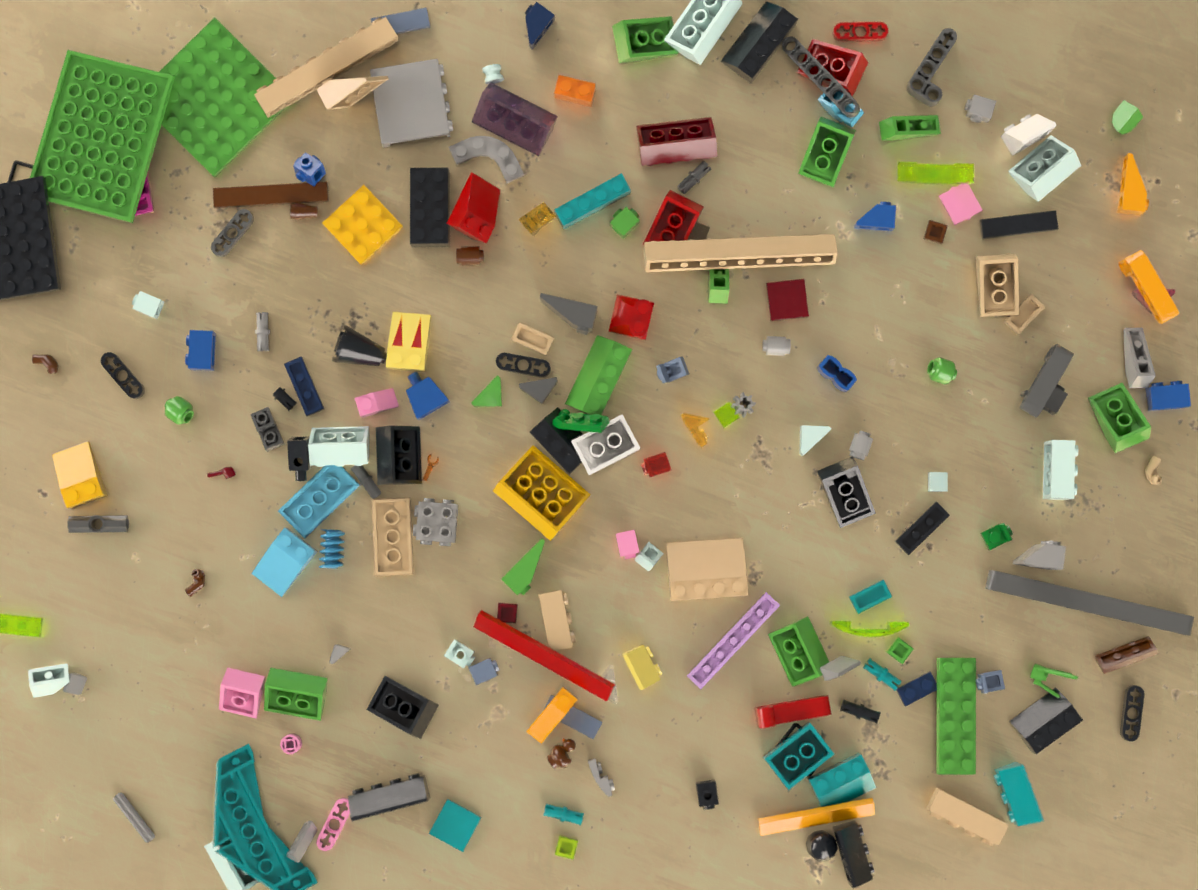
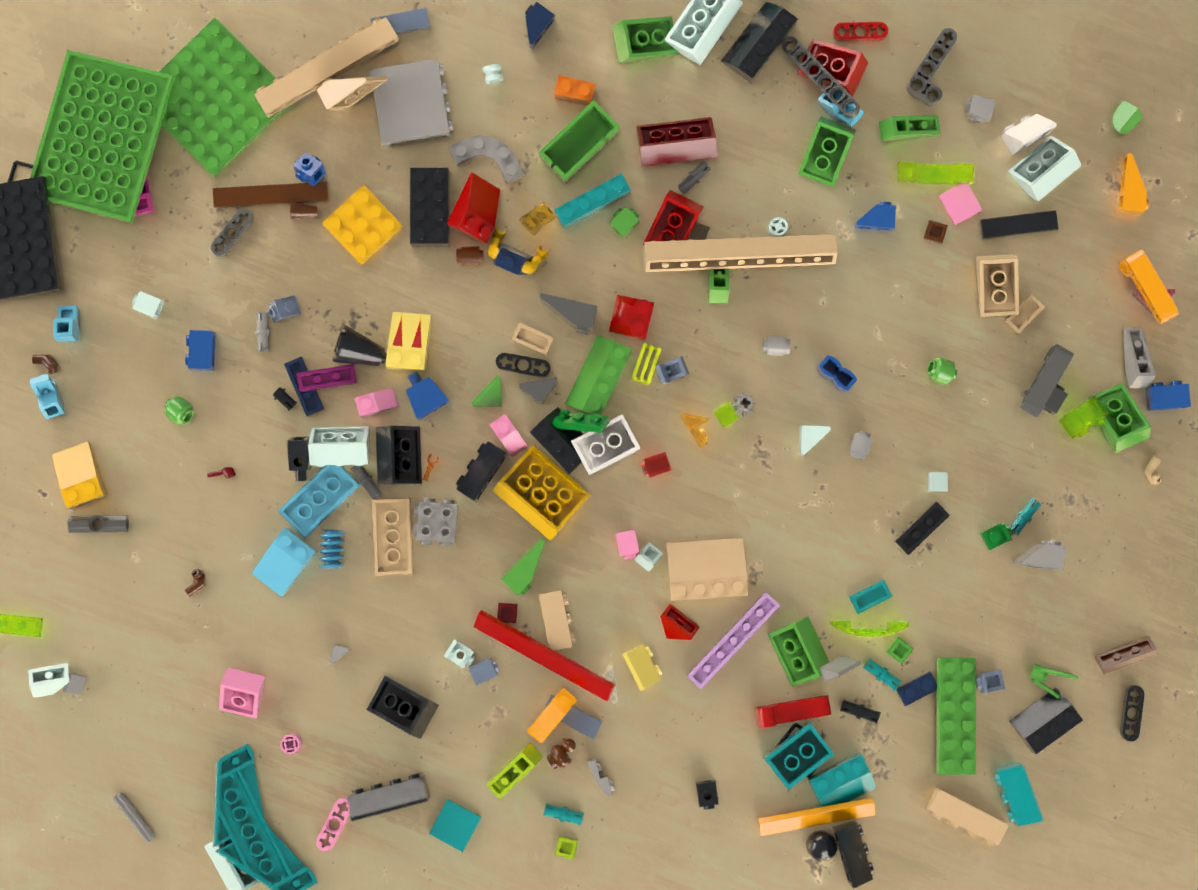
(48, 396): none -> medium azure brick
(66, 325): none -> medium azure brick
(117, 361): black beam -> none
(267, 429): dark grey slope -> none
(283, 308): none -> sand blue bracket
(295, 694): bright green slope -> none
(302, 841): light grey slope -> none
(326, 378): none -> magenta tile
(481, 471): none -> black slope
(508, 435): none -> bright pink slope
(514, 118): slope -> none
(514, 259): none -> torso
(515, 770): none -> lime slope
(579, 141): none -> bright green piece
(651, 348): none -> neon yellow tile
(677, 624): none -> red slope
(779, 224): none -> light aqua wheel
(787, 300): dark red tile -> none
(846, 492): black slope -> none
(1025, 516): none -> teal pin
(1060, 469): light aqua brick -> none
(1083, 417): none -> clear neon green brick
(1089, 602): dark grey beam -> none

